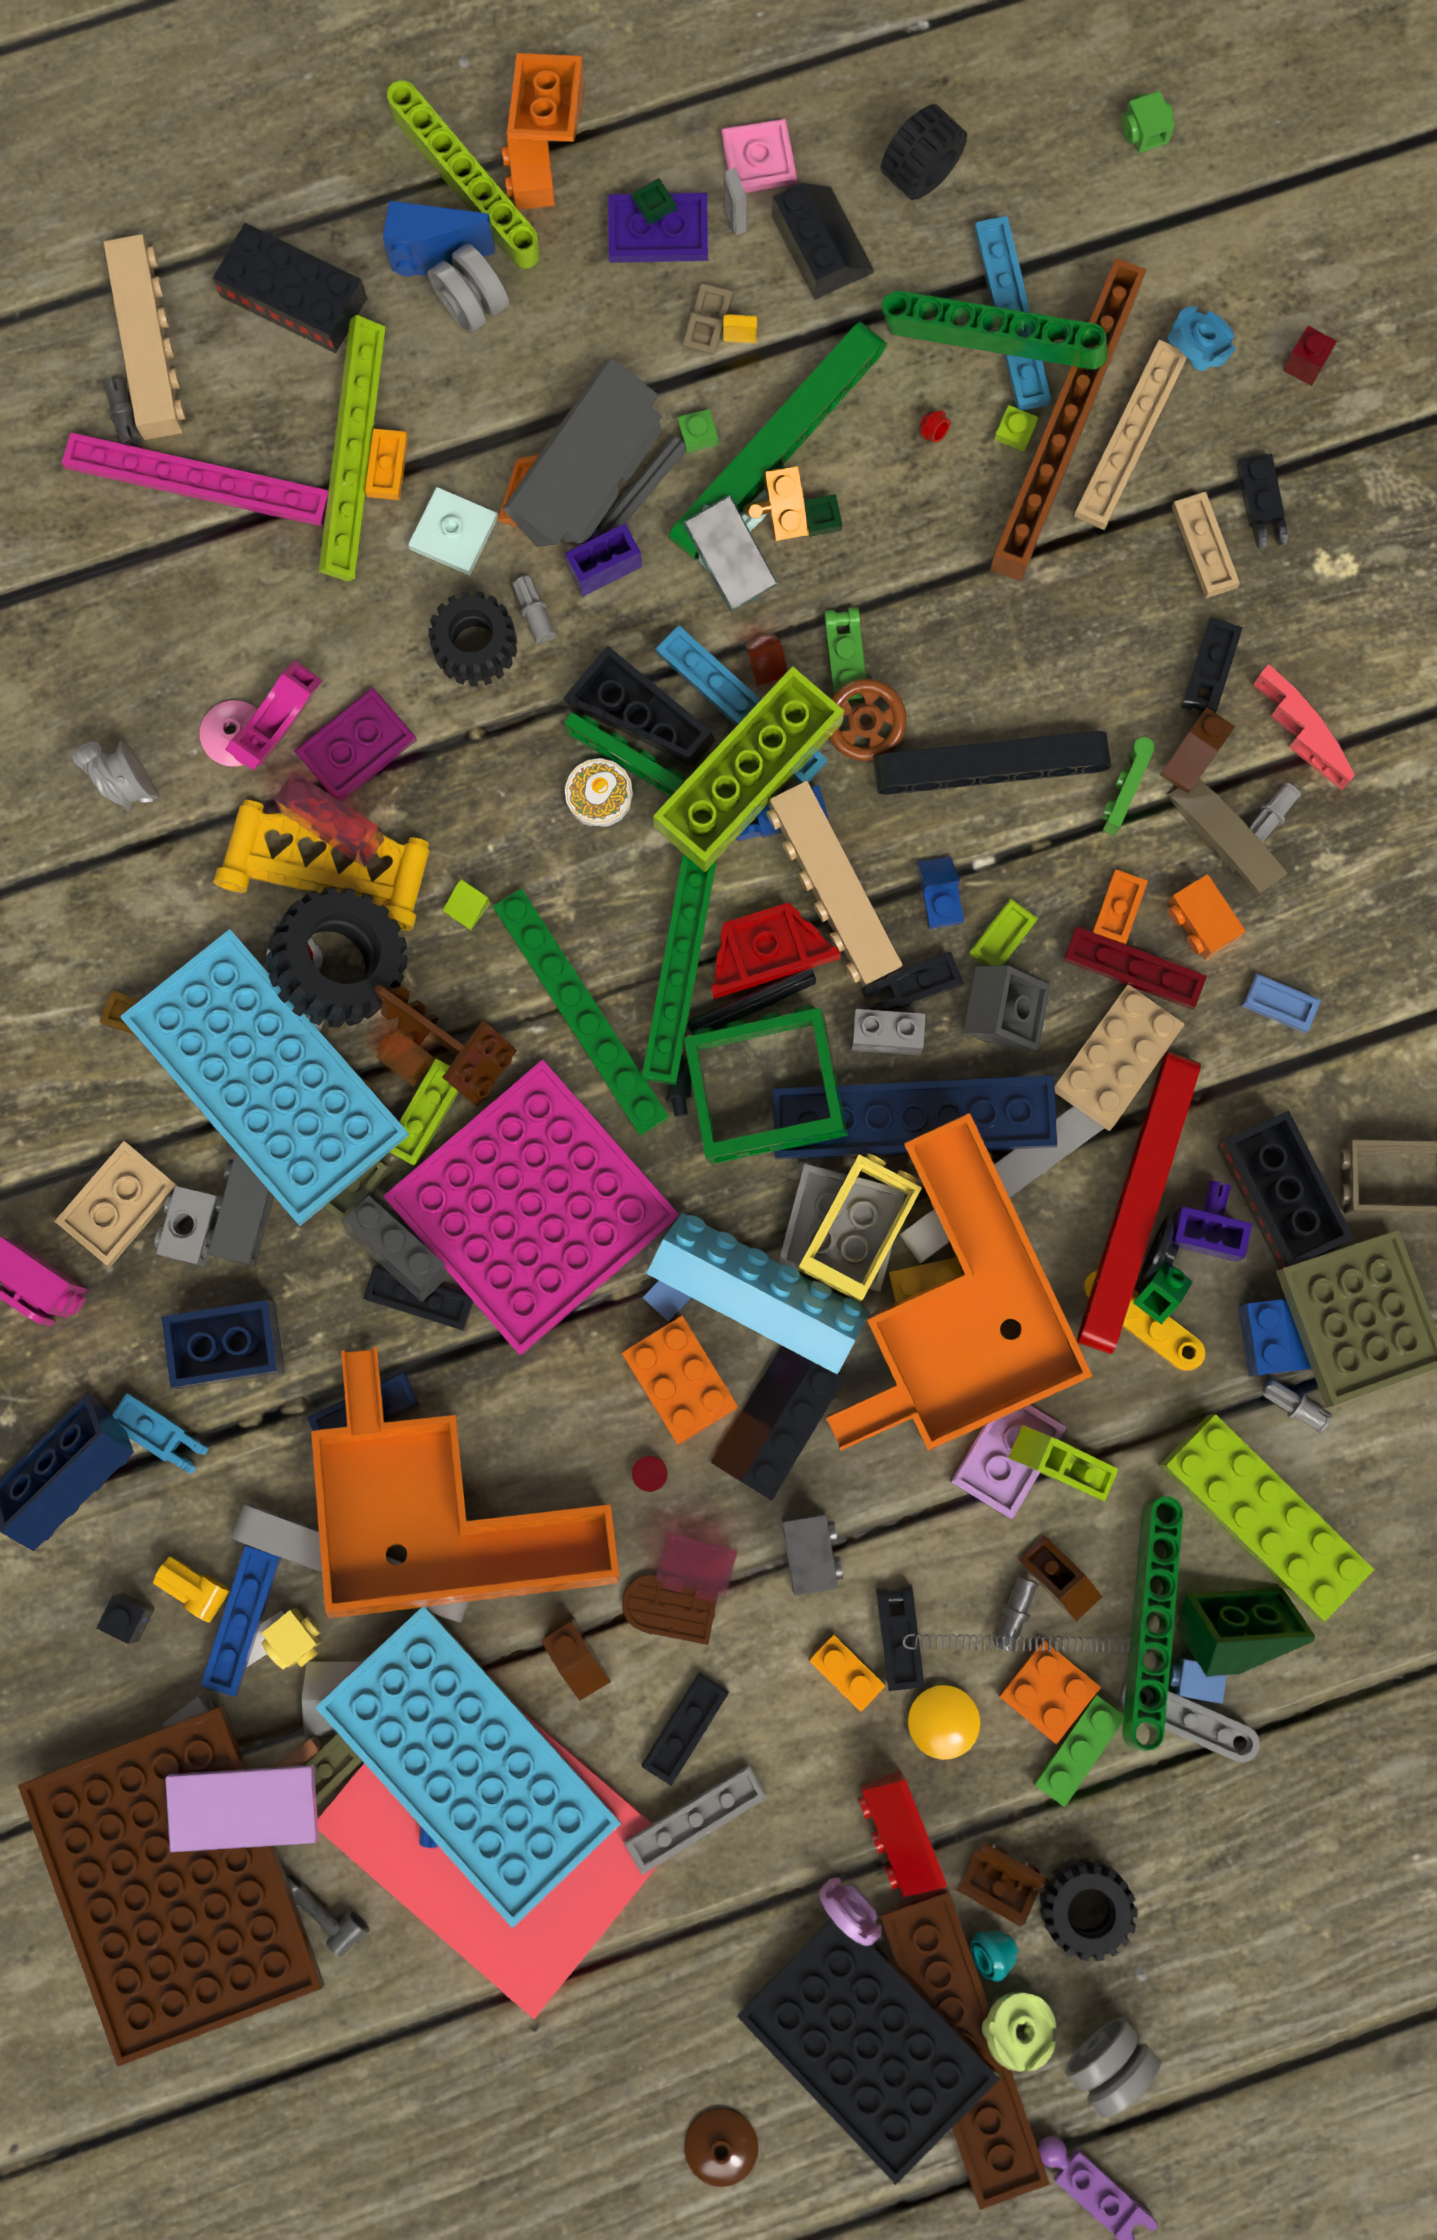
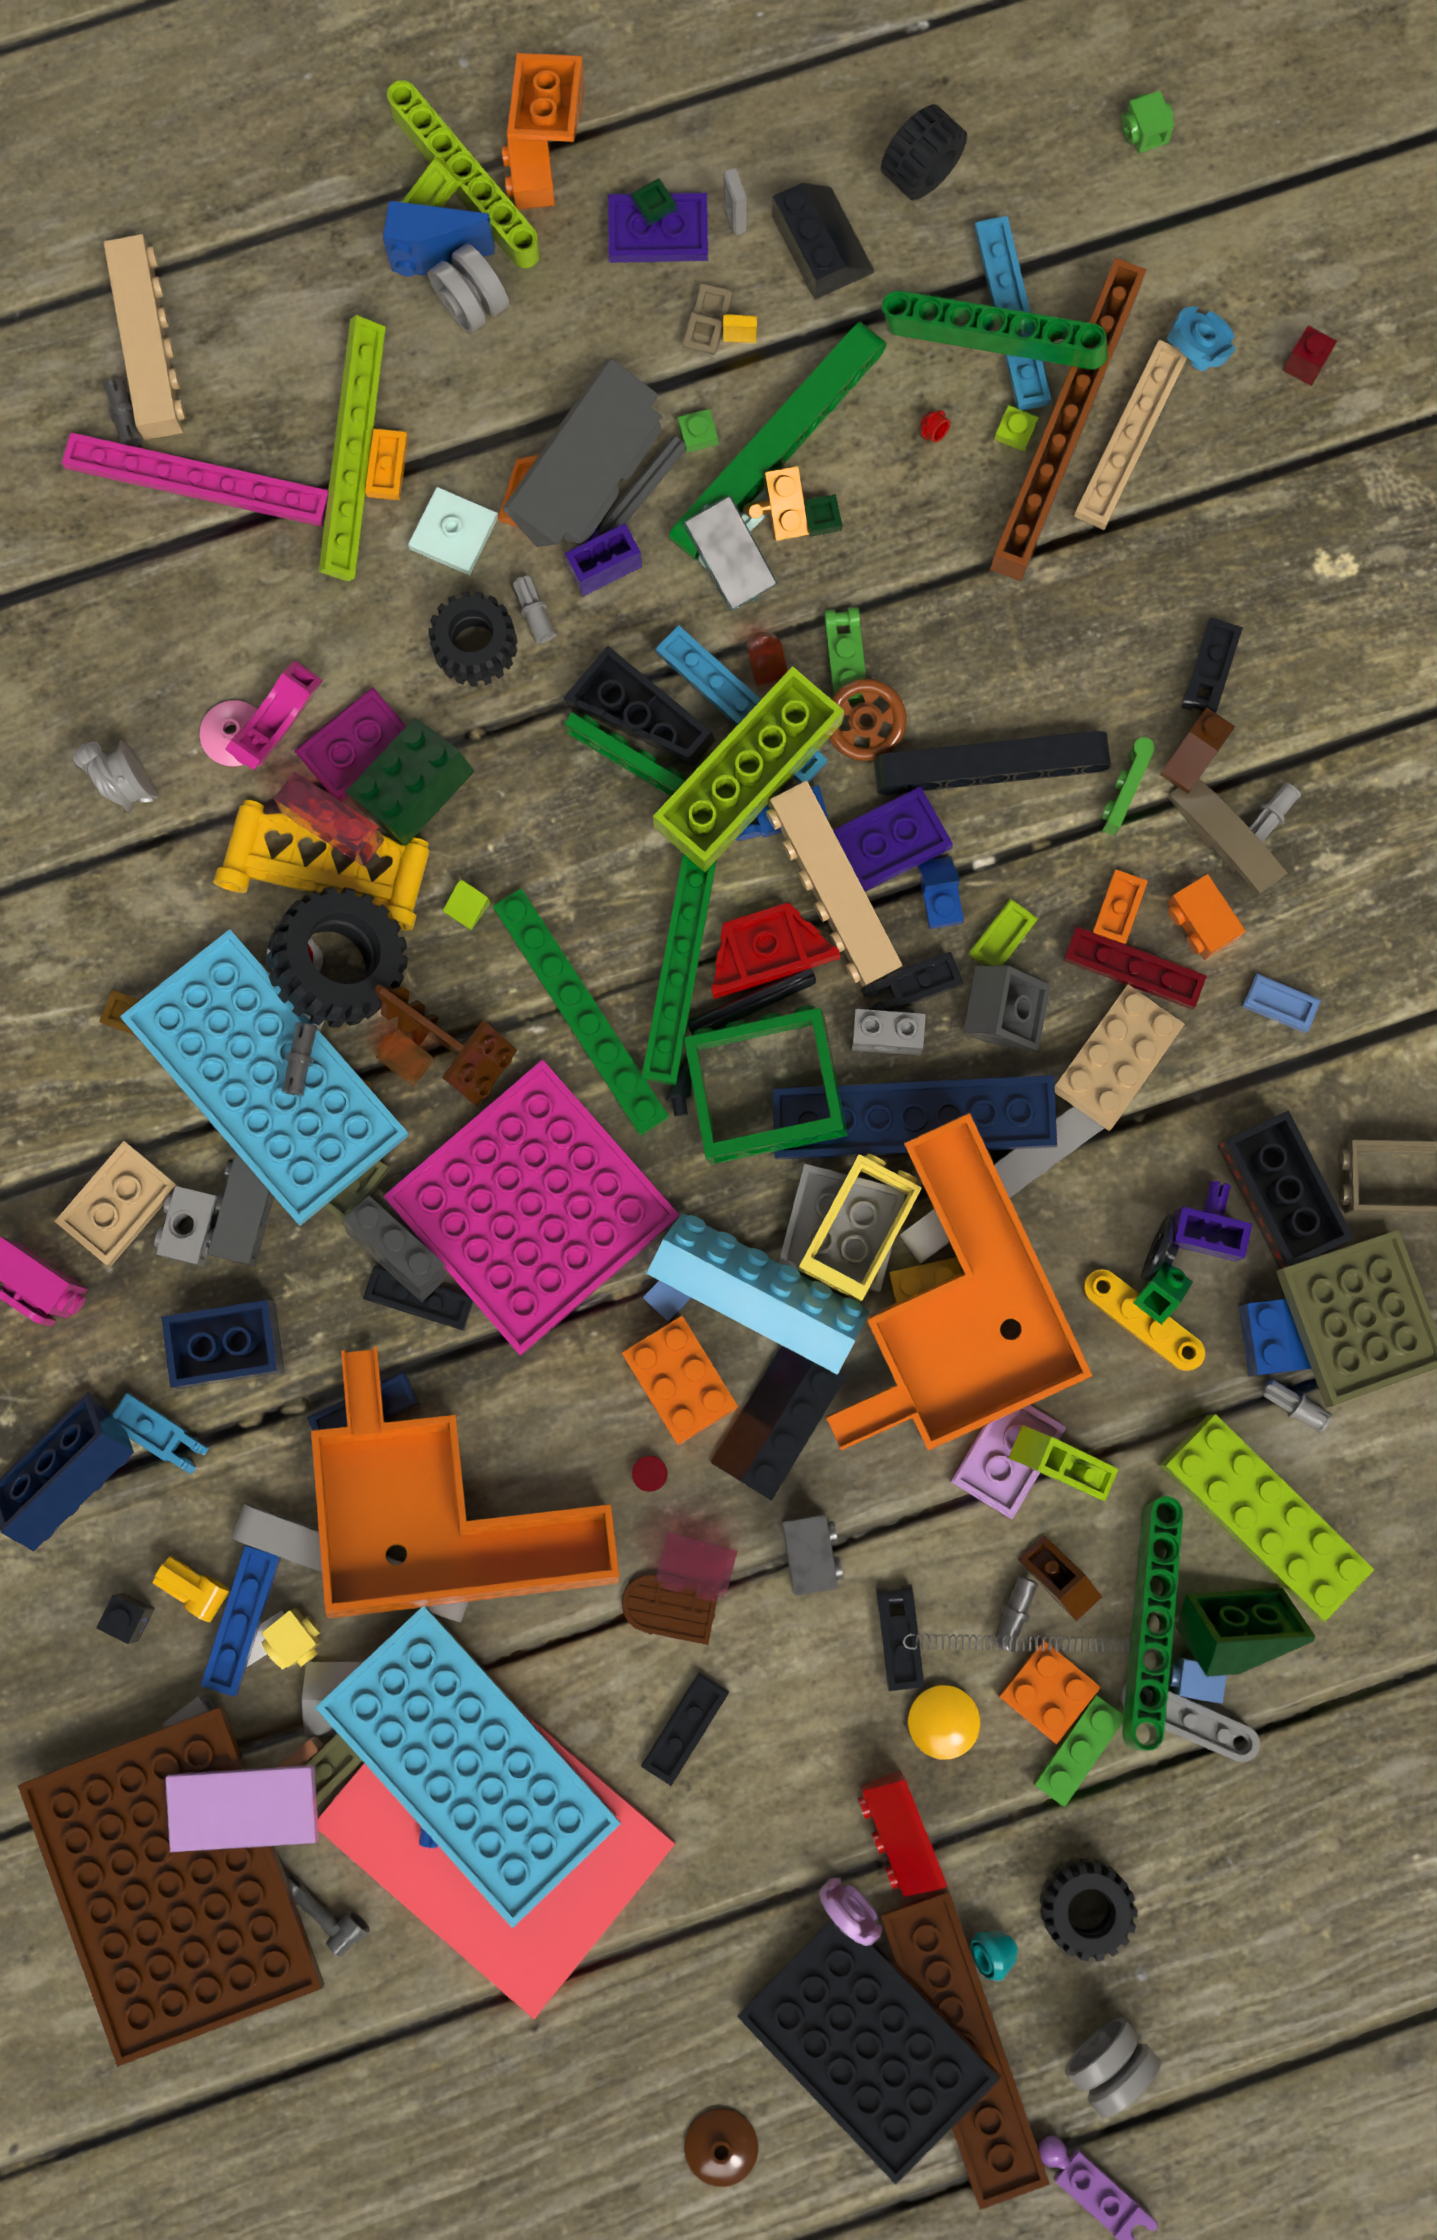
(290, 287): black brick -> none
(299, 1059): none -> flat silver pin
(410, 781): none -> dark green brick
(425, 1113): lime plate -> none
(434, 185): none -> lime tile
(575, 1660): reddish brown slope -> none
(598, 792): tile -> none
(695, 1819): light grey tile -> none
(760, 155): bright pink tile -> none
(847, 1673): light orange plate -> none
(893, 839): none -> dark purple plate
(1001, 1883): reddish brown bracket -> none
(1001, 2031): yellowish green plate -> none
(1138, 1203): red beam -> none
(1205, 544): tan plate -> none
(1262, 498): black hinge -> none
(1313, 738): coral slope -> none

